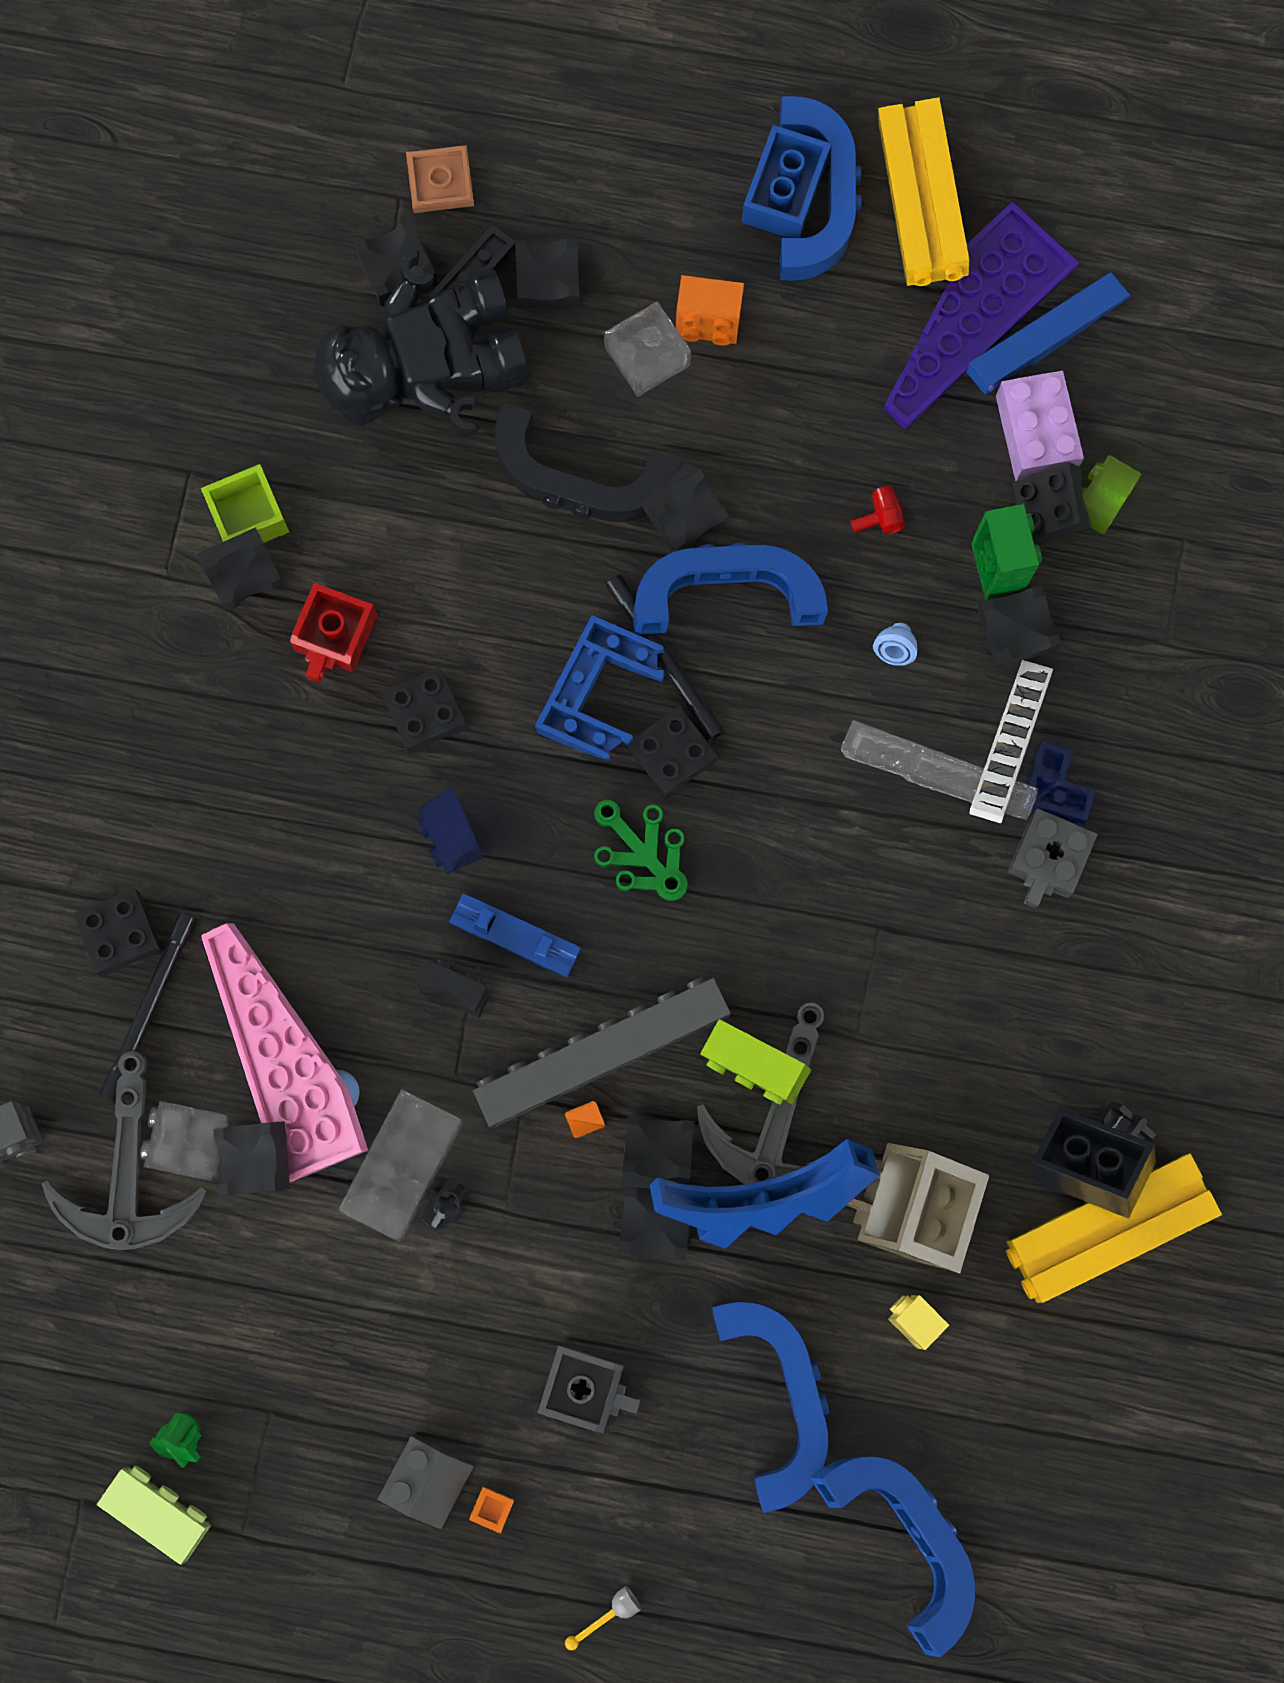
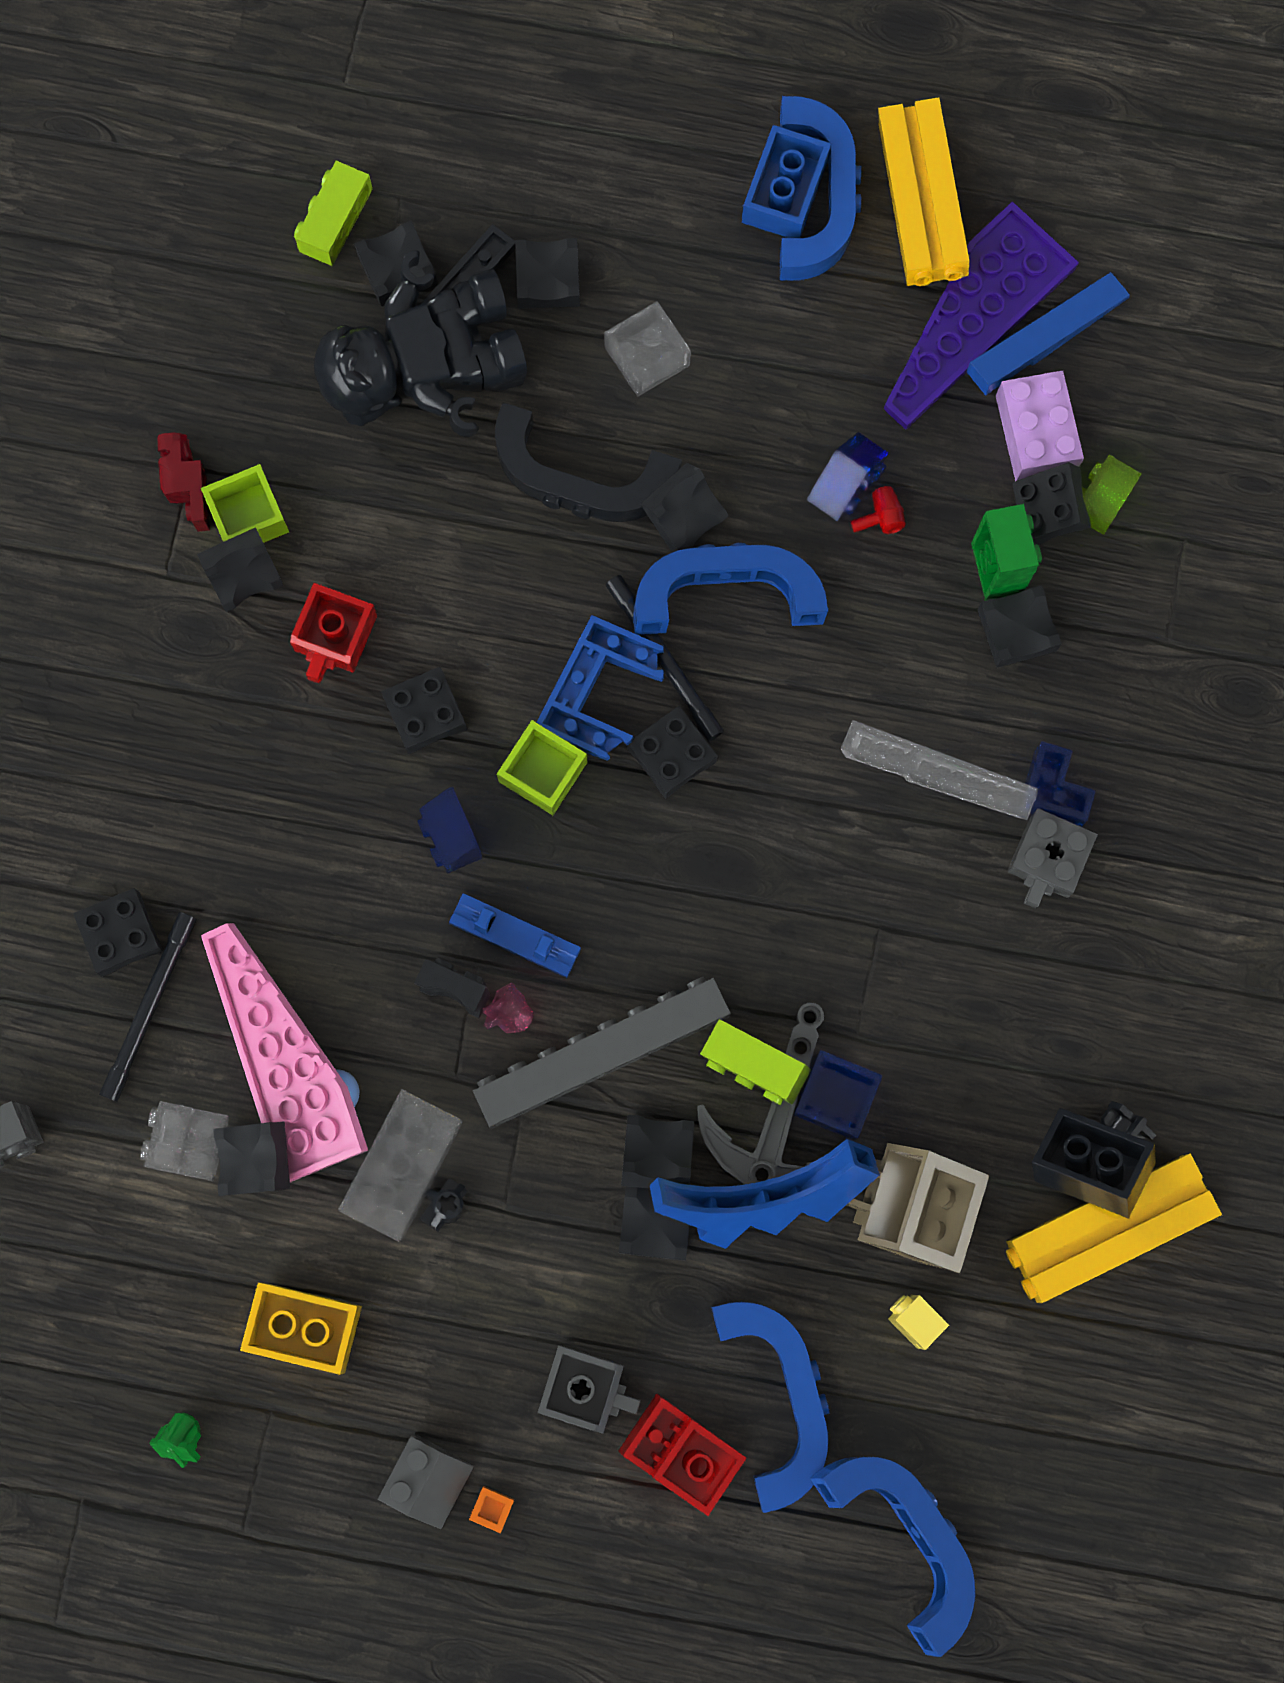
(124, 1181): dark grey piece -> none
(154, 1513): yellowish green brick -> none
(183, 478): none -> dark red plate
(301, 1328): none -> yellow brick
(333, 213): none -> lime brick
(440, 179): nougat plate -> none
(508, 1010): none -> clear pink piece
(542, 767): none -> lime piece
(584, 1119): orange slope -> none
(623, 1605): hinge -> none
(644, 854): green plant -> none
(682, 1454): none -> red slope
(709, 310): orange brick -> none
(837, 1095): none -> clear blue piece
(847, 473): none -> clear blue brick
(896, 645): light blue brick -> none
(1011, 742): tile -> none

